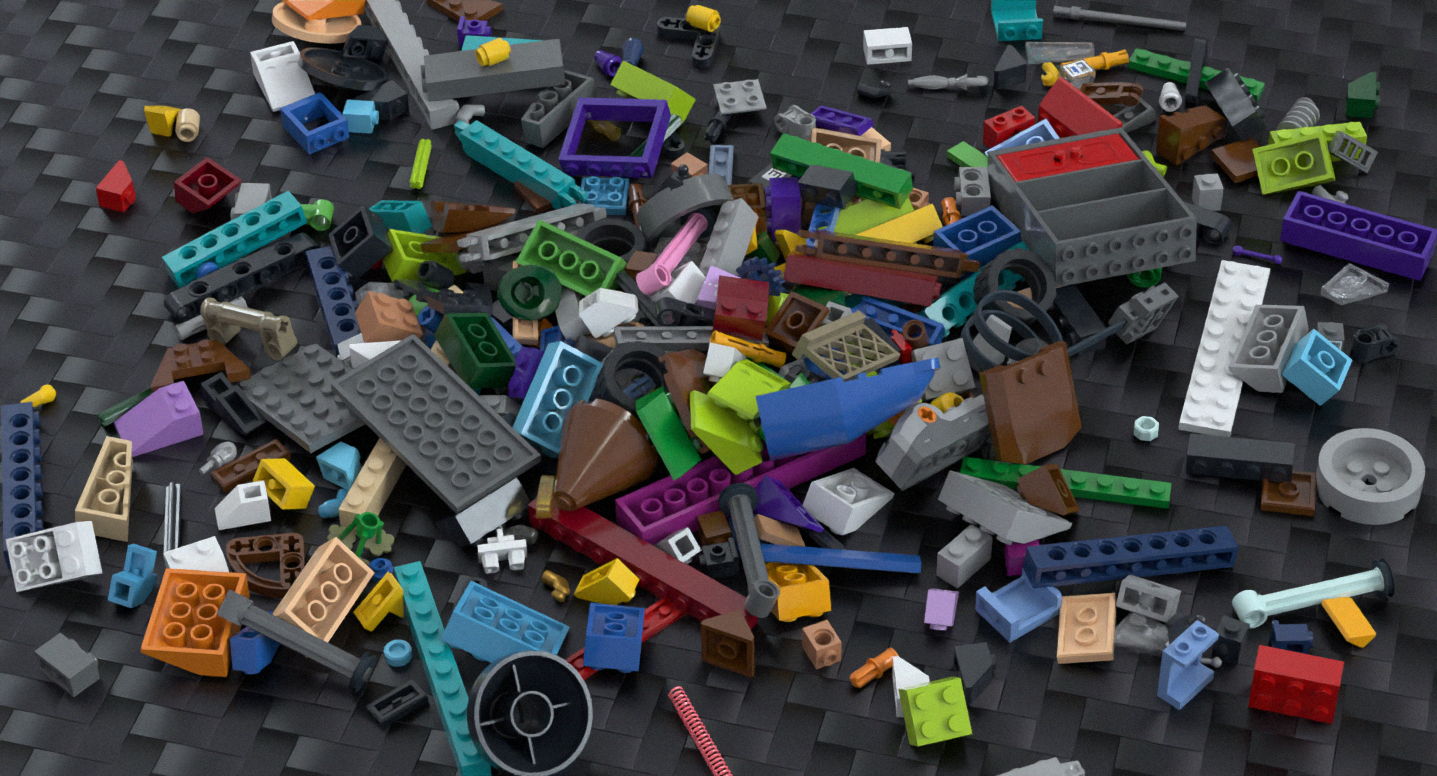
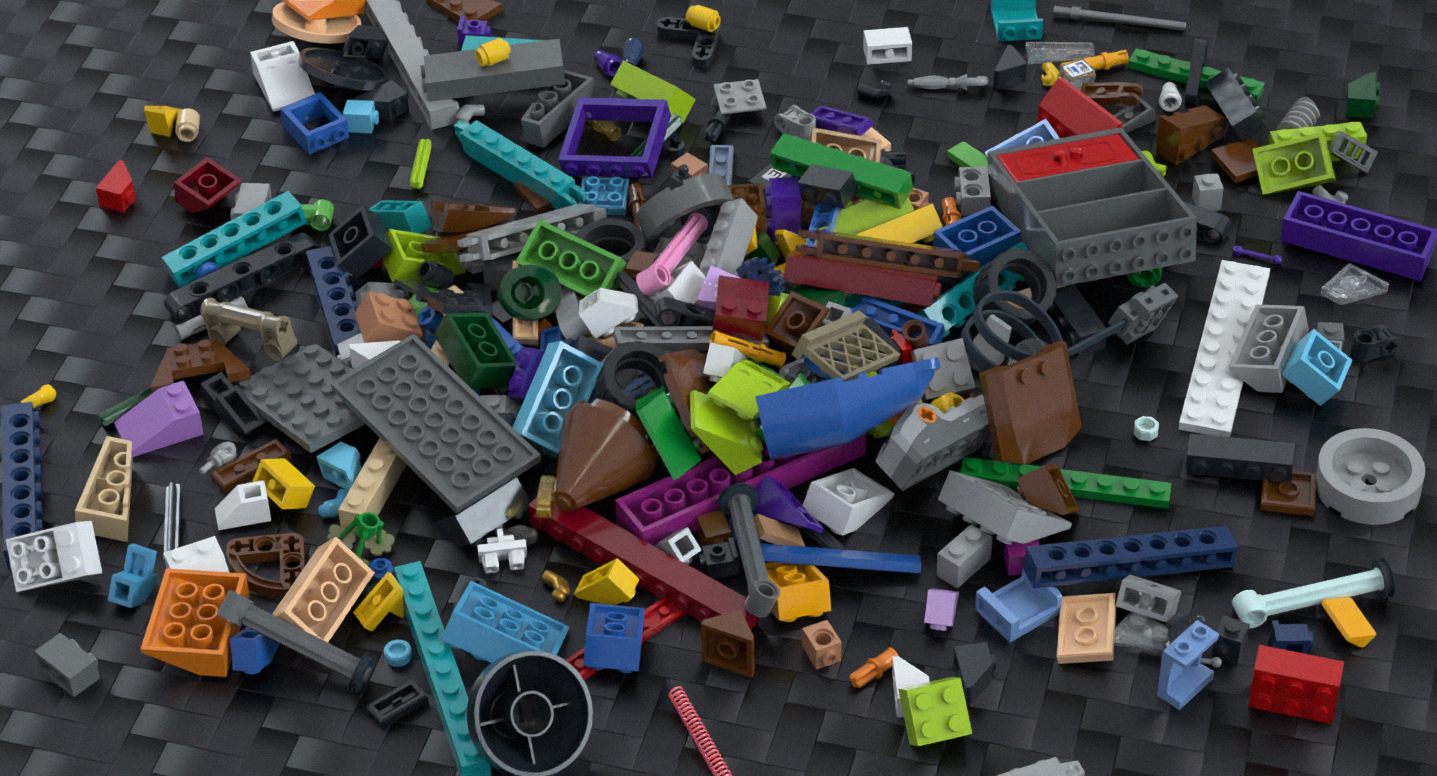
(1006, 126): red brick -> none

